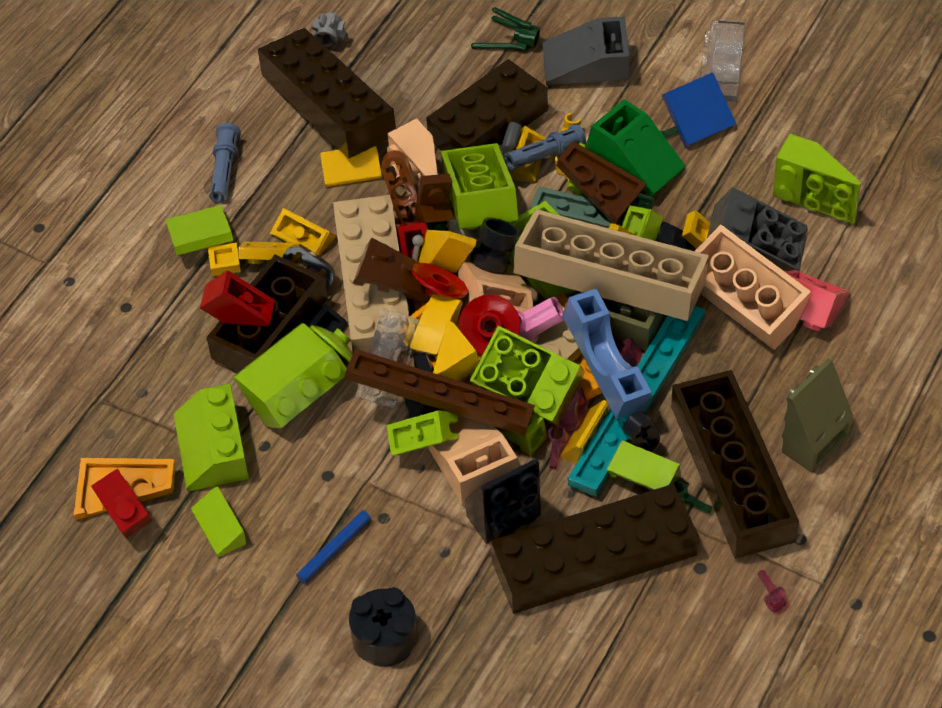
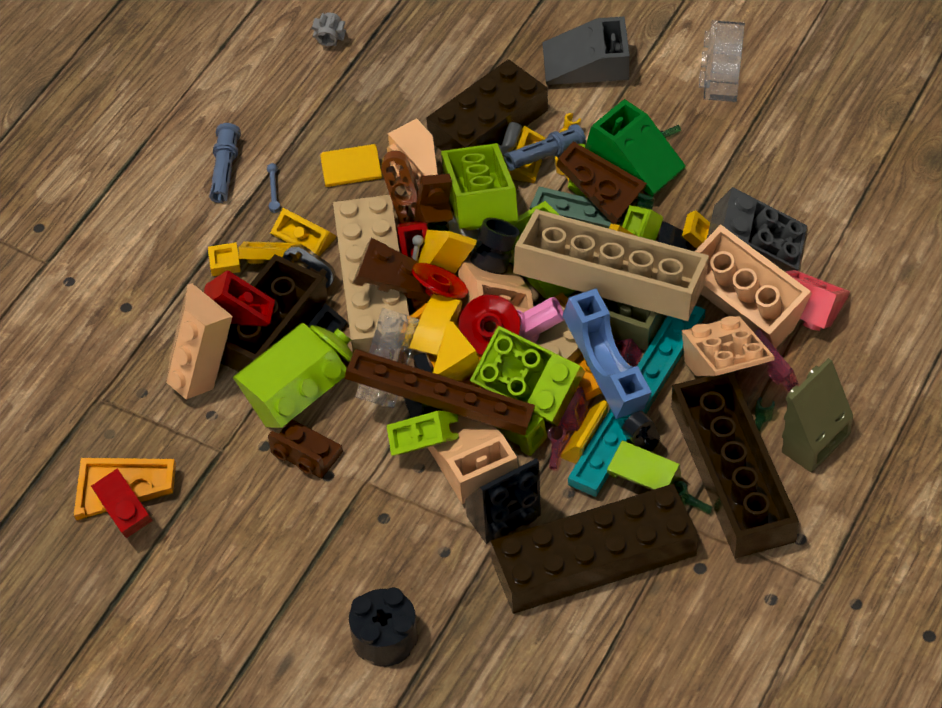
(197, 344): none -> light nougat slope
(199, 230): lime tile -> none
(210, 439): lime slope -> none
(218, 523): lime slope -> none
(274, 205): none -> sand blue hinge
(304, 448): none -> reddish brown bracket
(327, 92): dark brown brick -> none
(333, 546): blue bar -> none
(524, 33): dark green plant -> none
(698, 109): blue tile -> none
(723, 347): none -> light nougat slope
(762, 413): none -> clear green hand
(776, 598): clear pink hand -> none
(778, 369): none -> clear pink plate
(815, 180): lime slope -> none

